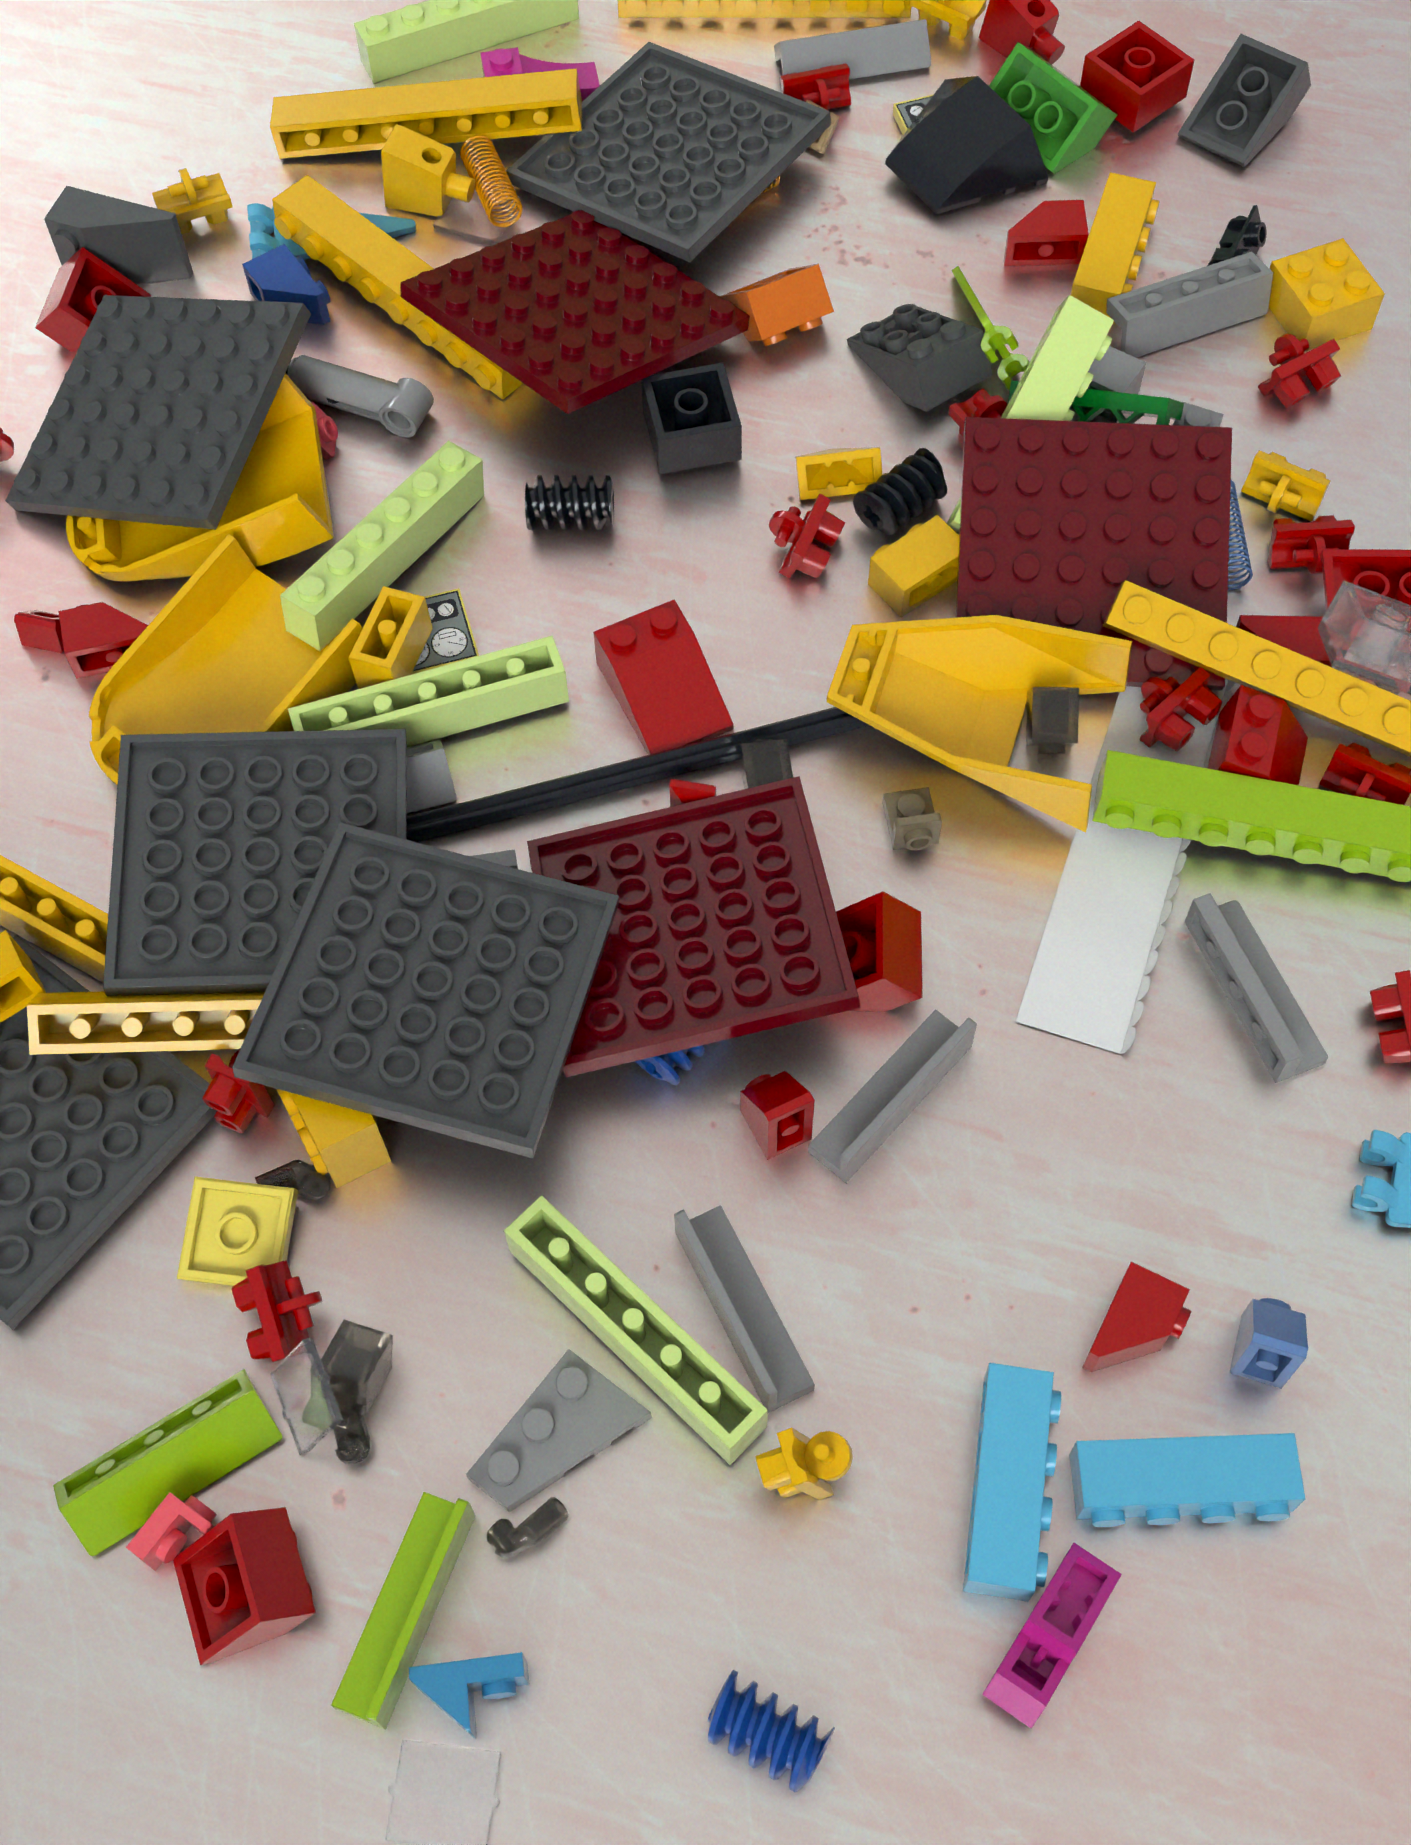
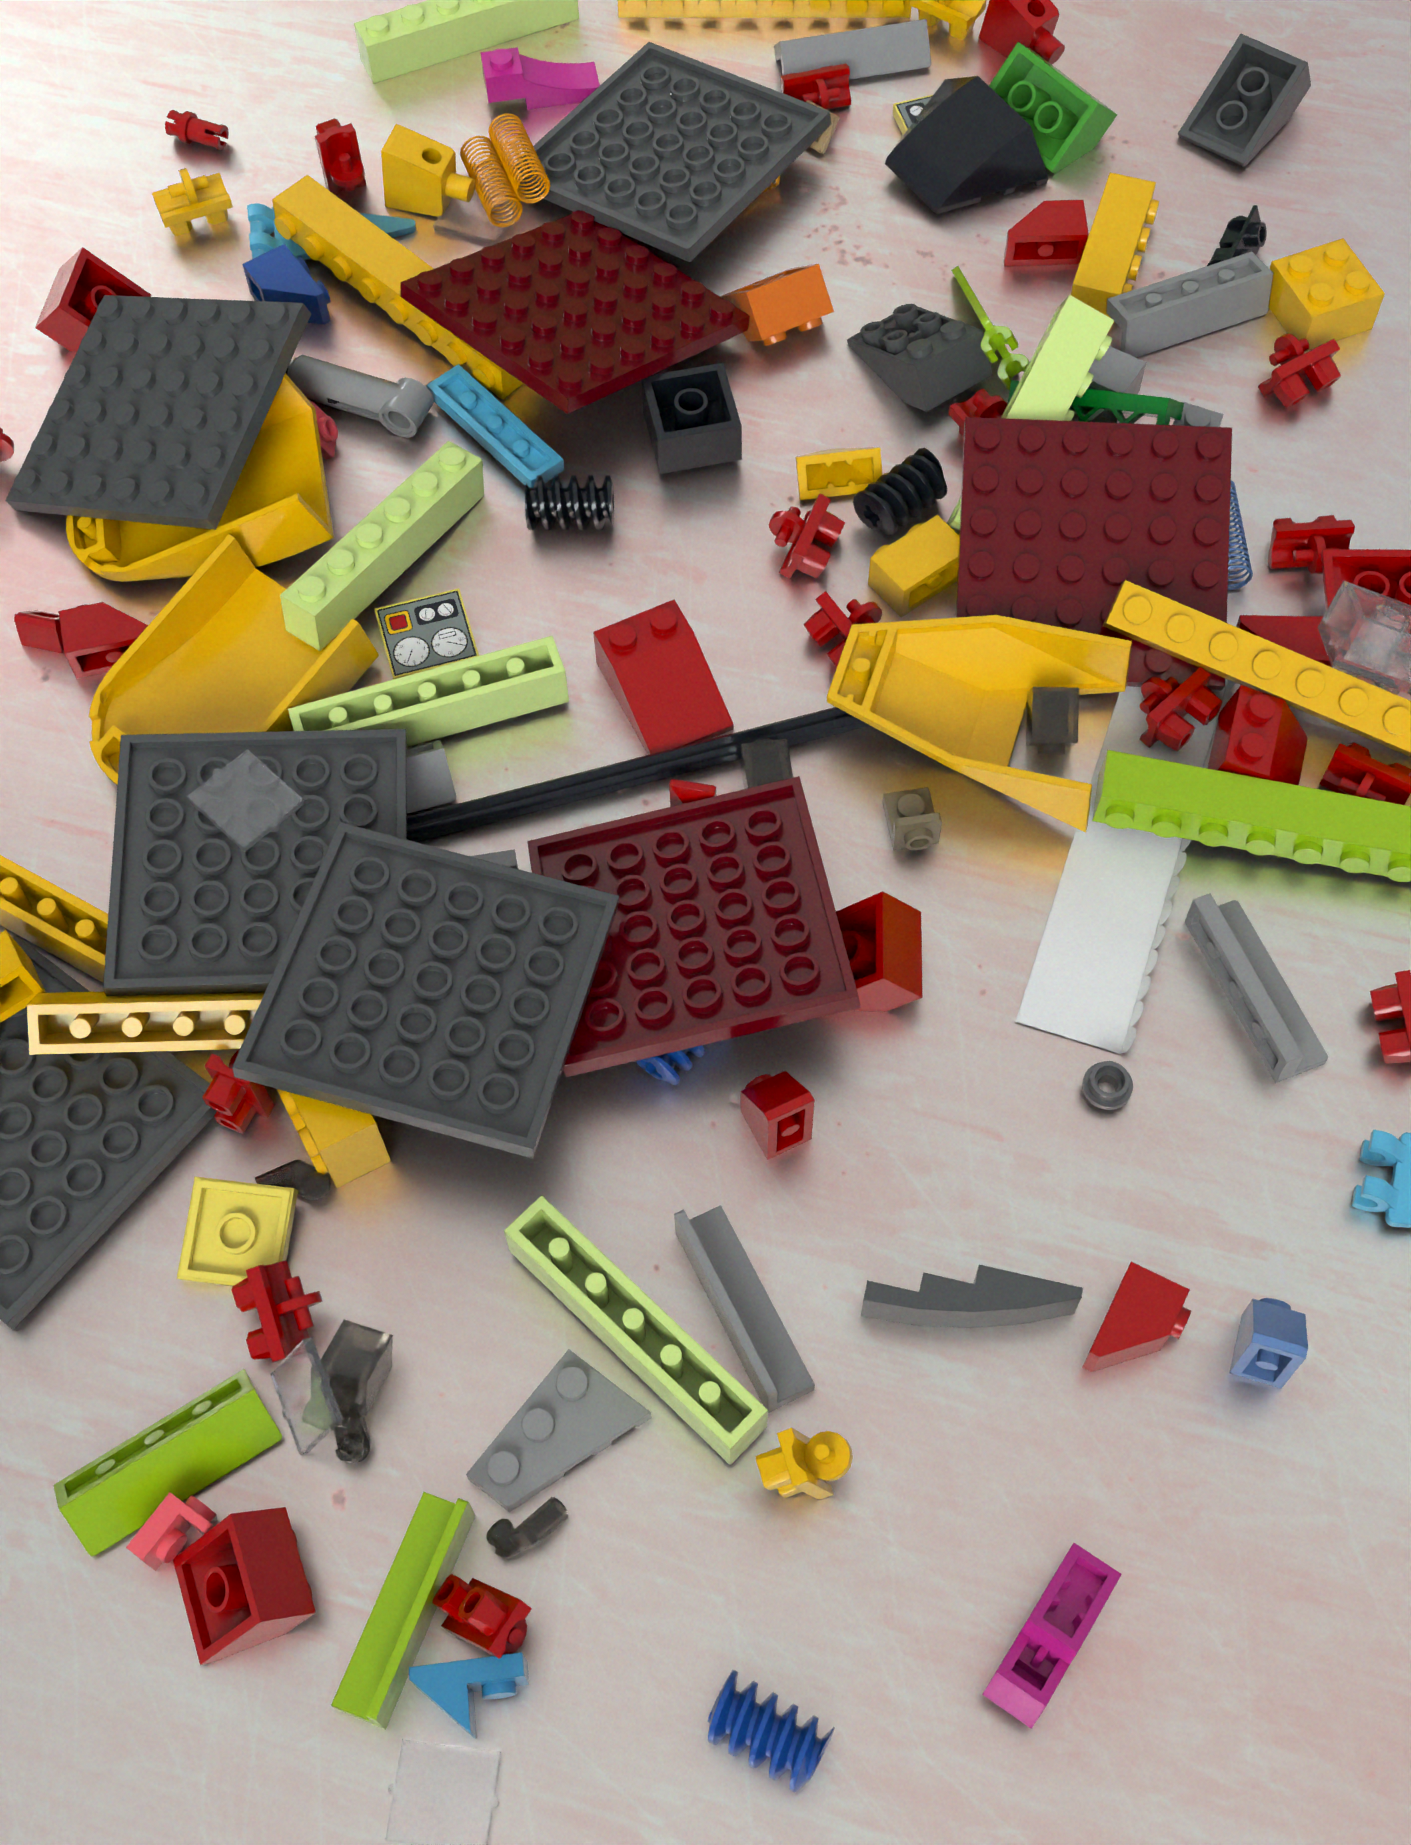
(127, 236): dark grey slope -> none
(191, 128): none -> red pin
(245, 800): none -> clear piece
(339, 156): none -> red hips
(391, 638): yellow brick -> none
(439, 110): yellow brick -> none
(482, 1615): none -> red hips
(495, 427): none -> medium azure plate
(507, 165): none -> light orange piece
(832, 621): none -> red hips
(891, 1094): light grey panel -> none
(992, 1300): none -> dark grey slope
(1010, 1483): medium azure brick -> none
(1112, 1073): none -> flat silver plate
(1137, 75): red brick -> none
(1186, 1478): medium azure brick -> none
(1285, 485): yellow hips -> none

